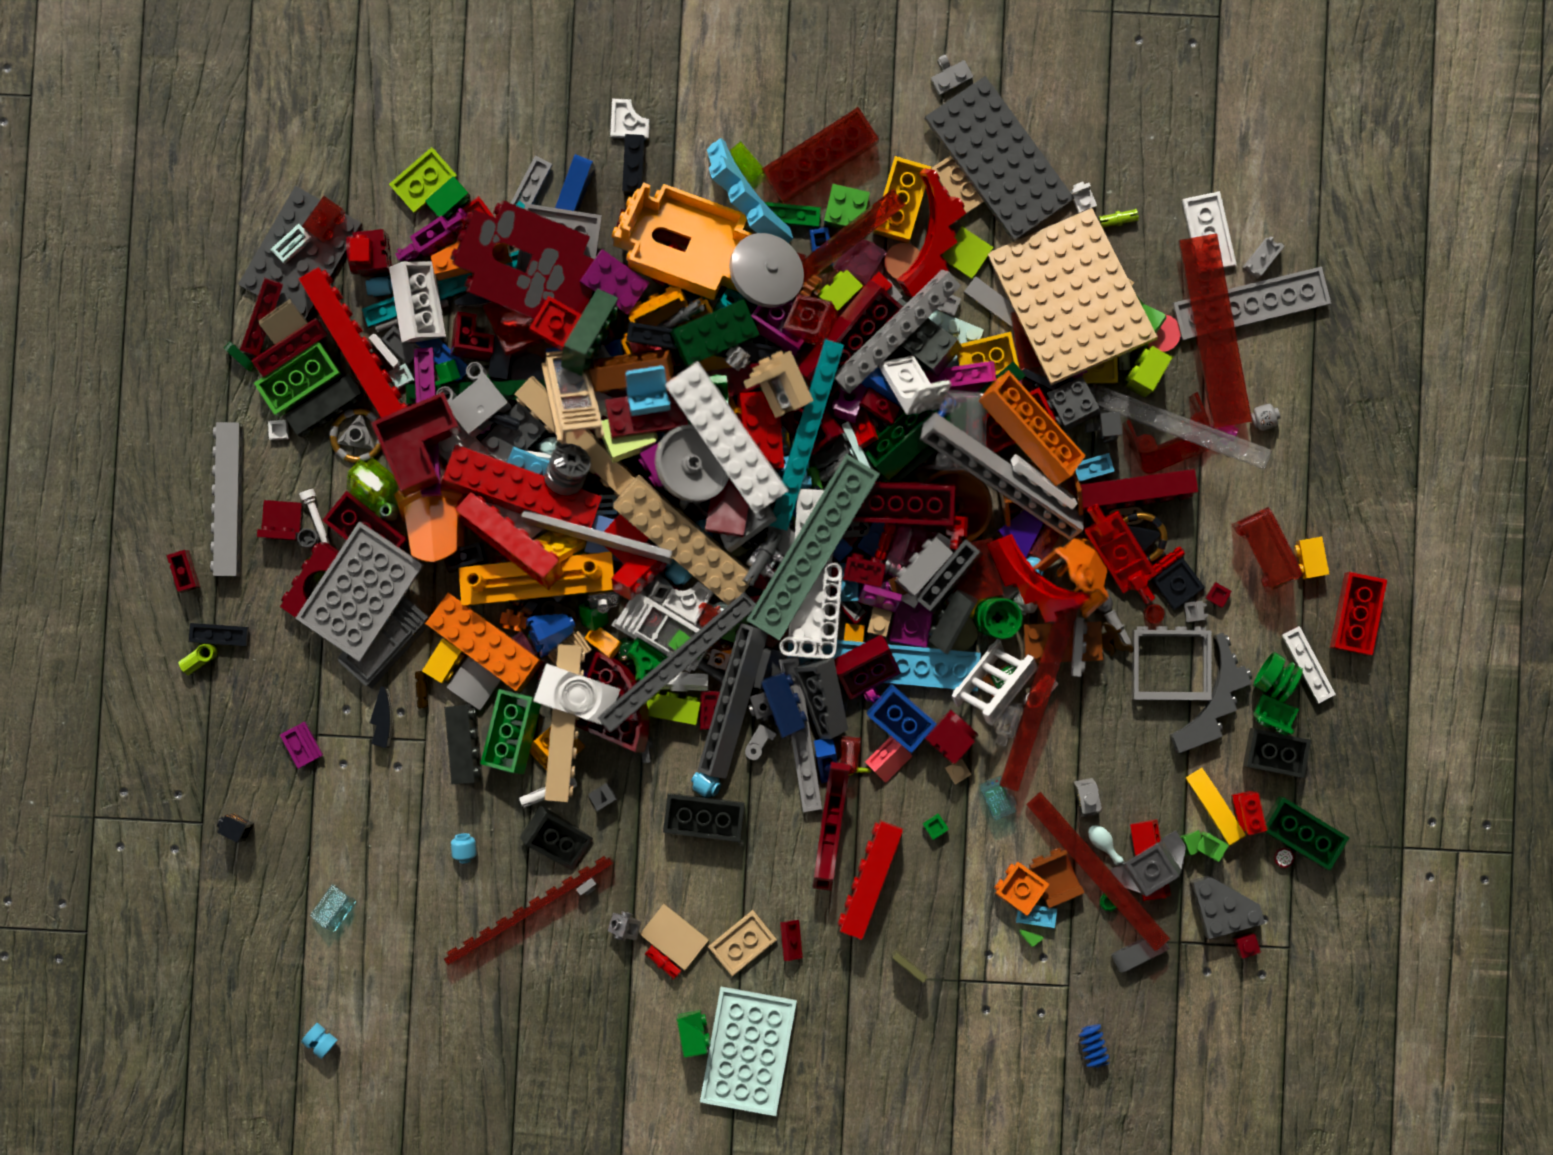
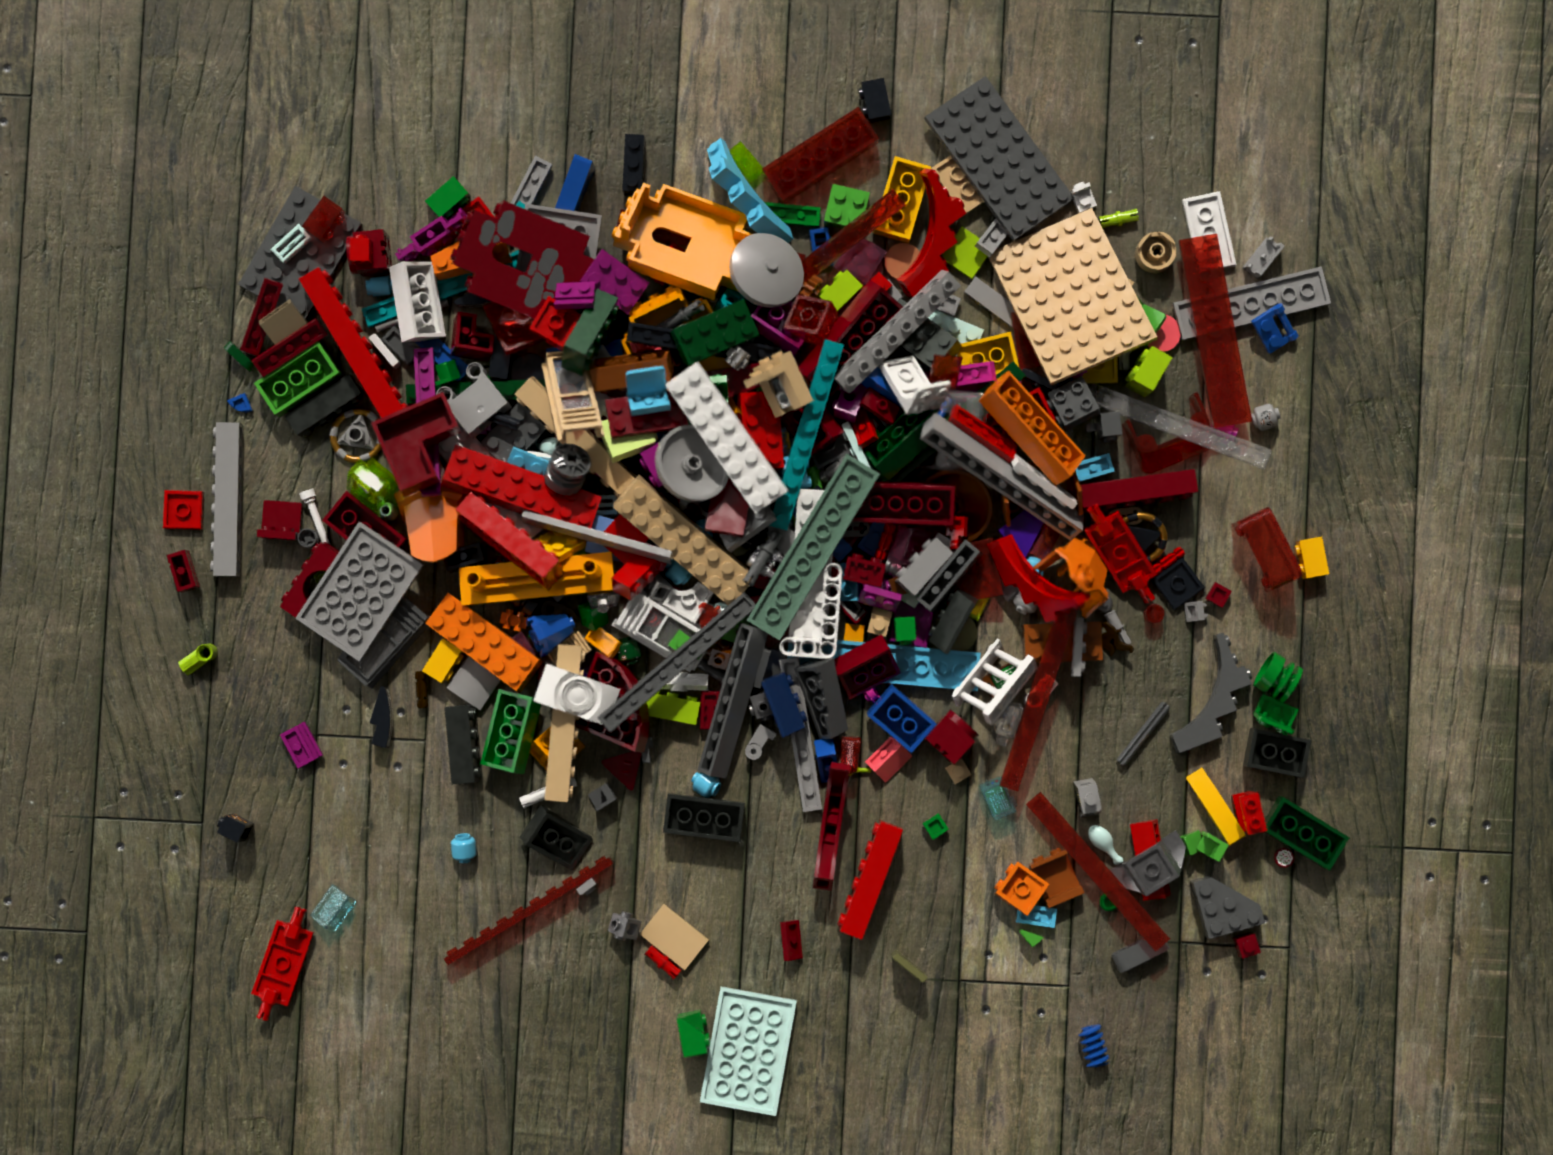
(183, 510): none -> red tile
(218, 634): black plate -> none
(241, 403): none -> blue tile
(278, 430): white tile -> none
(282, 963): none -> red plate
(319, 1040): medium azure wheel -> none
(401, 376): light aqua tile -> none
(422, 179): lime plate -> none
(575, 295): none -> magenta plate
(624, 767): none -> dark red piece
(626, 121): white tile -> none
(645, 658): green tile -> none
(742, 943): tan tile -> none
(875, 100): none -> black brick
(904, 630): none -> green brick
(945, 369): none -> clear red piece
(951, 76): light grey plate -> none
(982, 433): none -> red plate
(991, 238): none -> light grey plate
(1007, 621): green wheel -> none
(1143, 733): none -> dark grey axle
(1145, 248): none -> tan brick
(1178, 632): light grey window -> none
(1268, 330): none -> blue plate
(1307, 660): white plate -> none
(1358, 613): red brick -> none

